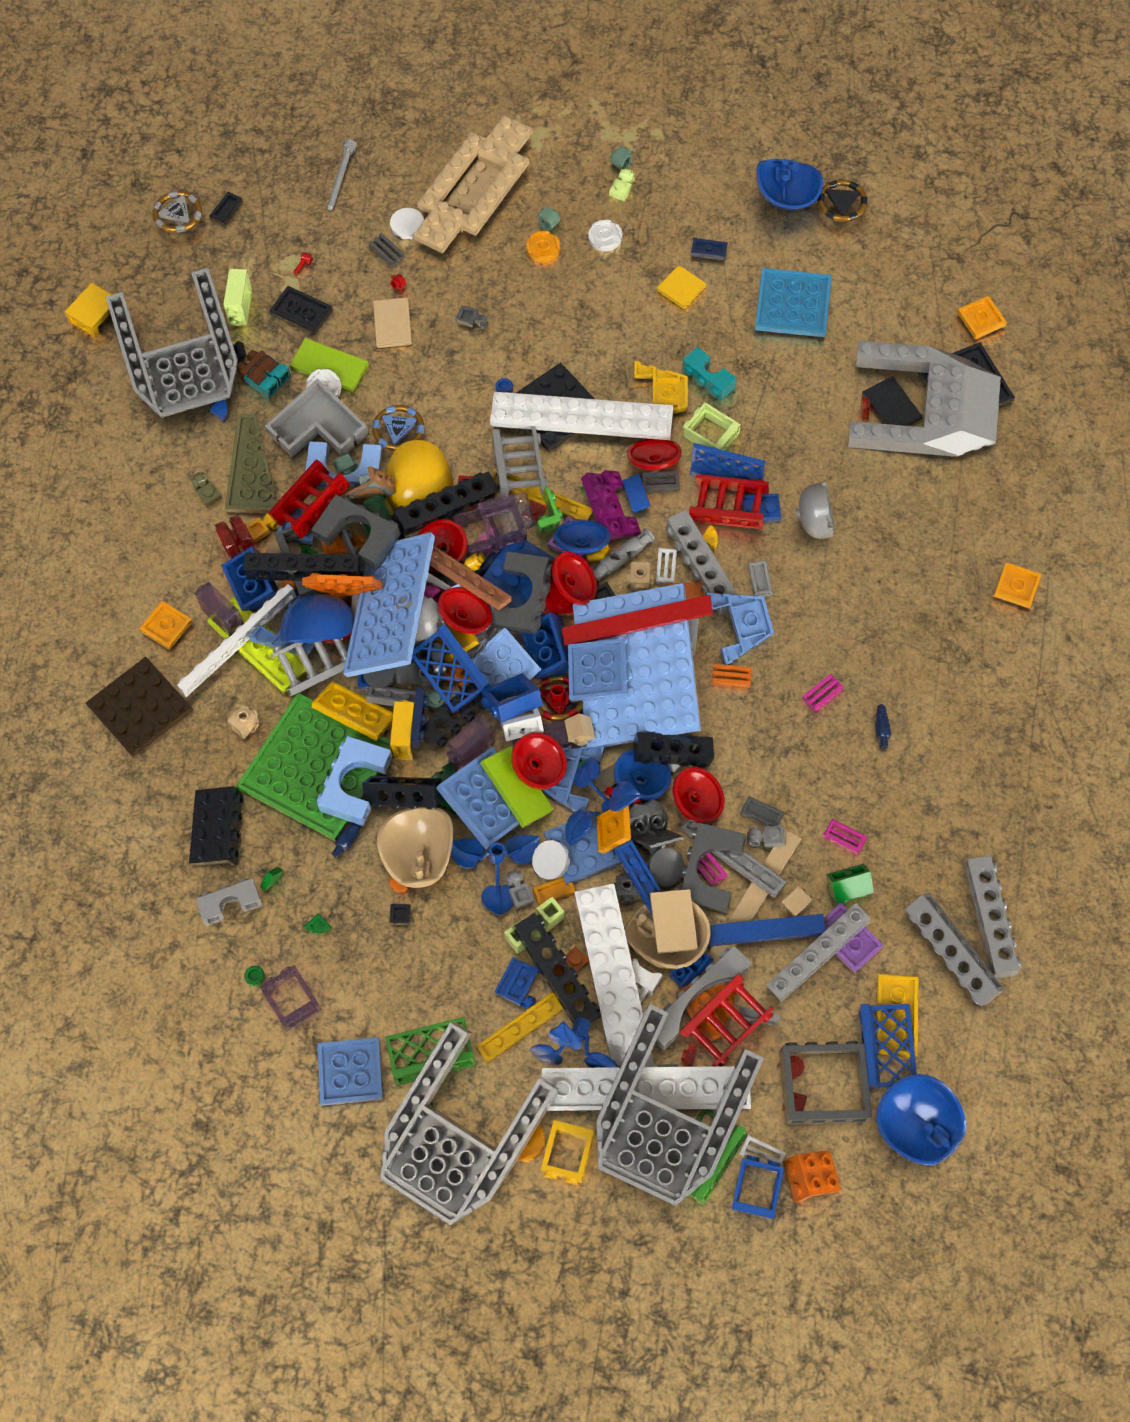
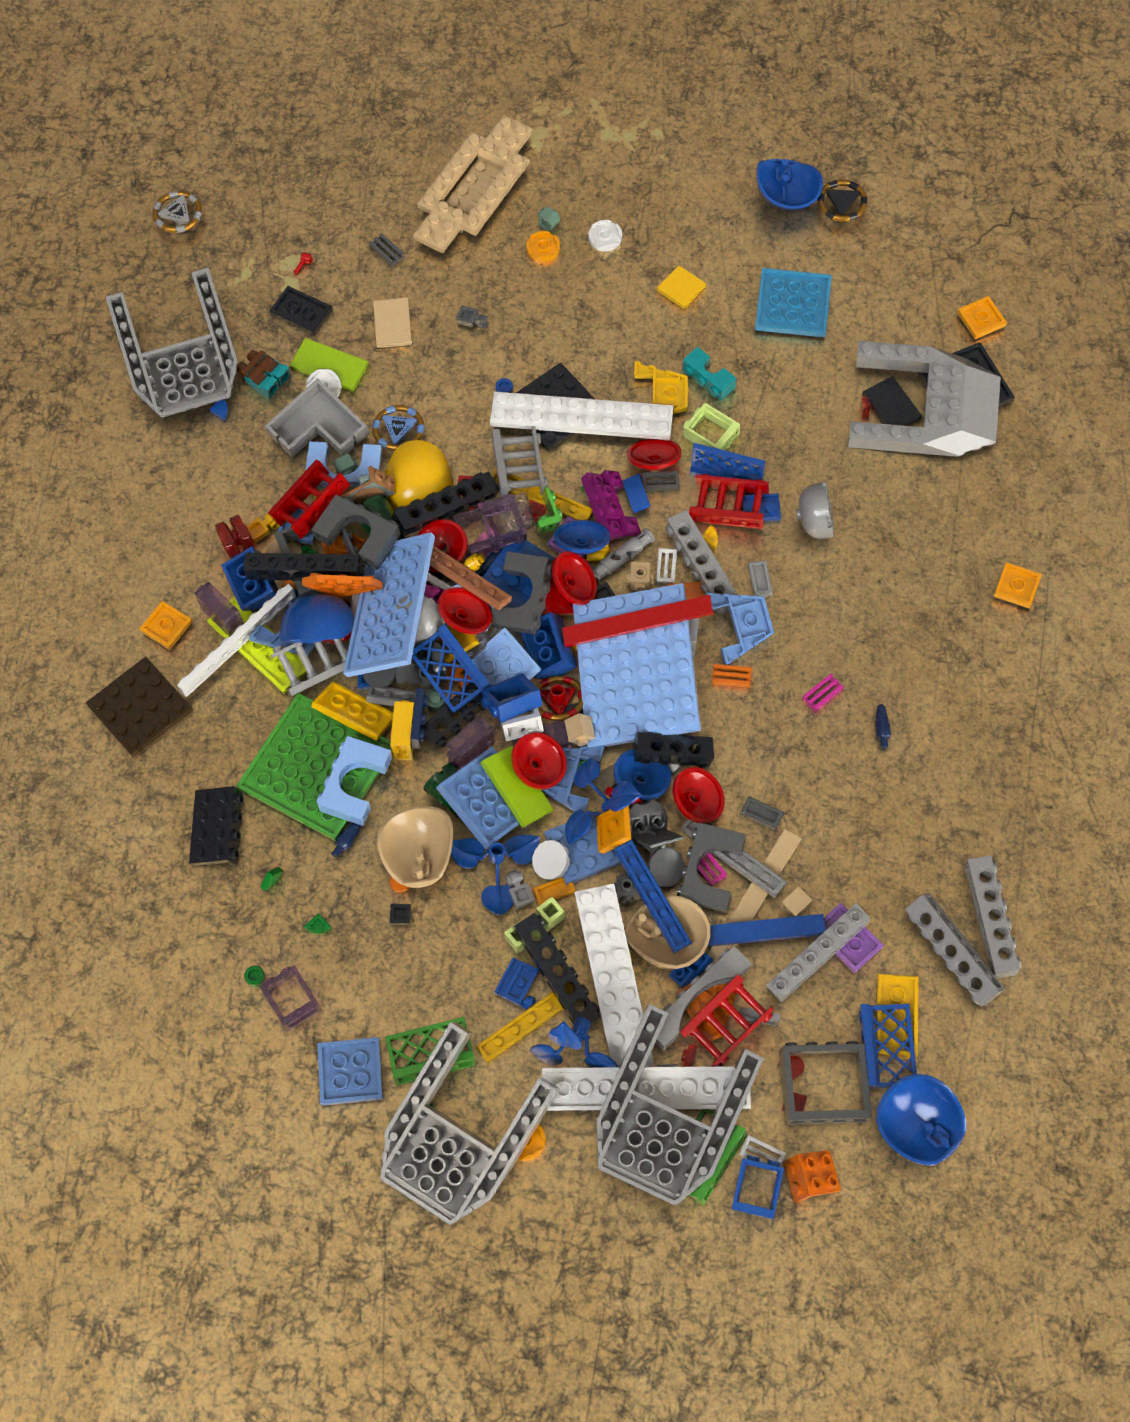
(89, 309): yellow panel -> none
(208, 492): olive plate -> none
(212, 904): light grey arch -> none
(226, 208): black tile -> none
(238, 297): yellowish green window -> none
(239, 351): black plate -> none
(244, 721): tan brick -> none
(250, 479): olive wing -> none
(349, 147): light grey piece -> none
(376, 786): black brick -> none
(397, 282): red plate -> none
(406, 222): white tile -> none
(571, 1131): yellow window -> none
(575, 959): orange plate -> none
(597, 670): medium blue plate -> none
(621, 158): sand green plate -> none
(621, 188): yellowish green plate -> none
(645, 980): white piece -> none
(673, 921): tan tile -> none
(709, 249): dark blue plate -> none
(772, 837): light grey plate -> none
(832, 838): dark pink tile -> none
(850, 883): green brick -> none

